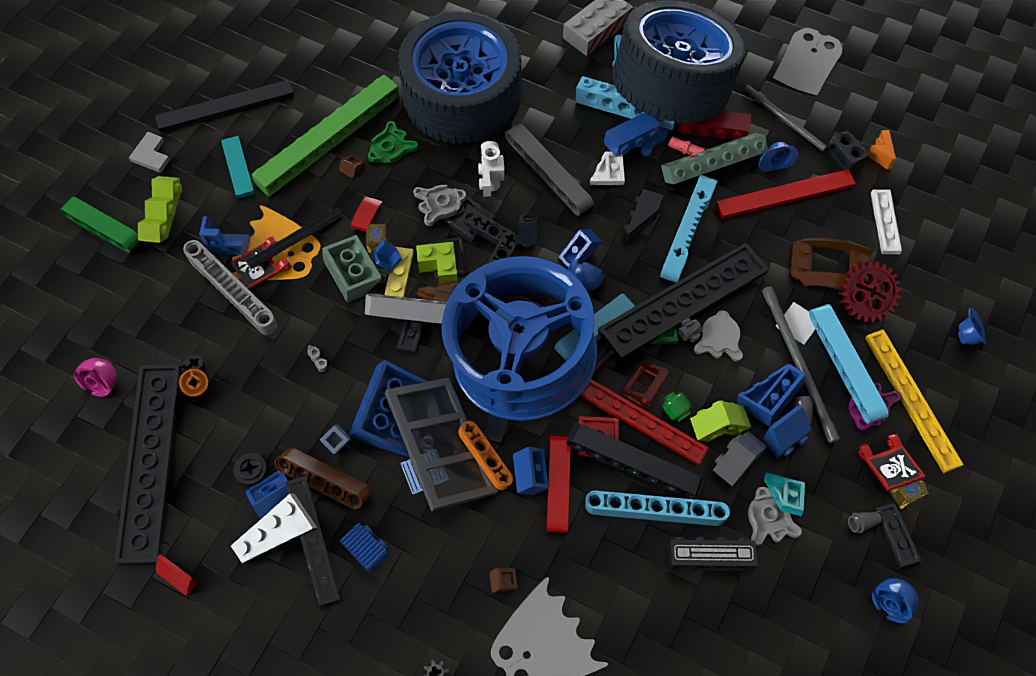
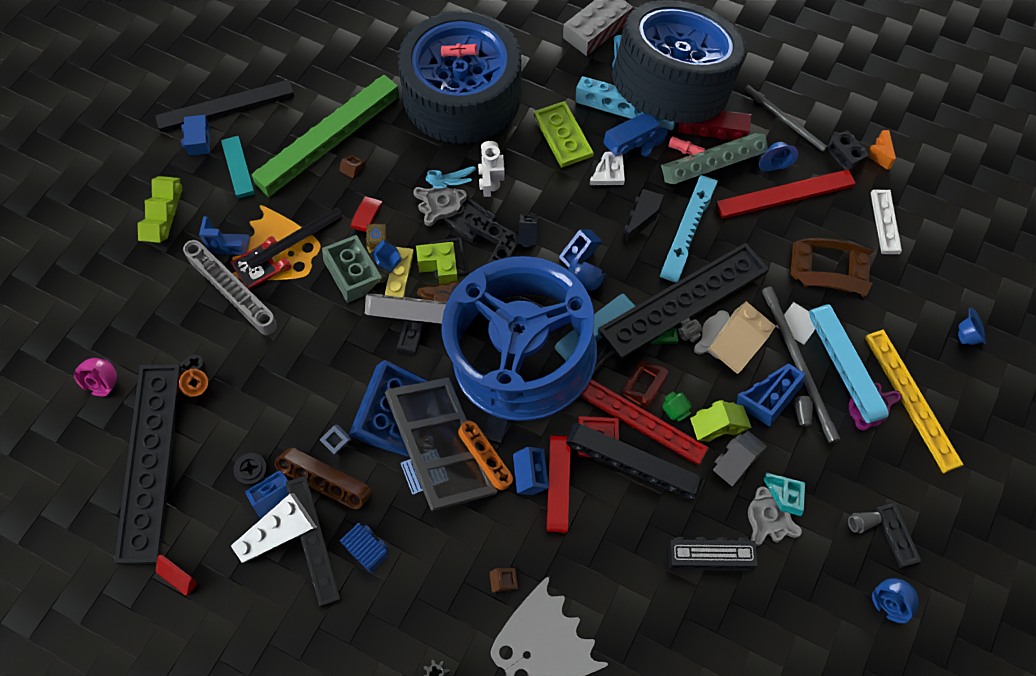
(100, 224): green beam -> none
(147, 155): light grey tile -> none
(196, 135): none -> blue brick
(320, 363): light grey piece -> none
(390, 145): green tile -> none
(441, 181): none -> medium azure plant
(459, 50): none -> coral pin
(549, 169): dark grey beam -> none
(563, 134): none -> lime plate
(665, 503): medium azure beam -> none
(741, 337): none -> tan slope
(788, 432): blue slope -> none
(806, 69): light grey piece -> none
(863, 307): dark red gear -> none
(892, 467): flag -> none
(909, 493): clear yellow brick -> none

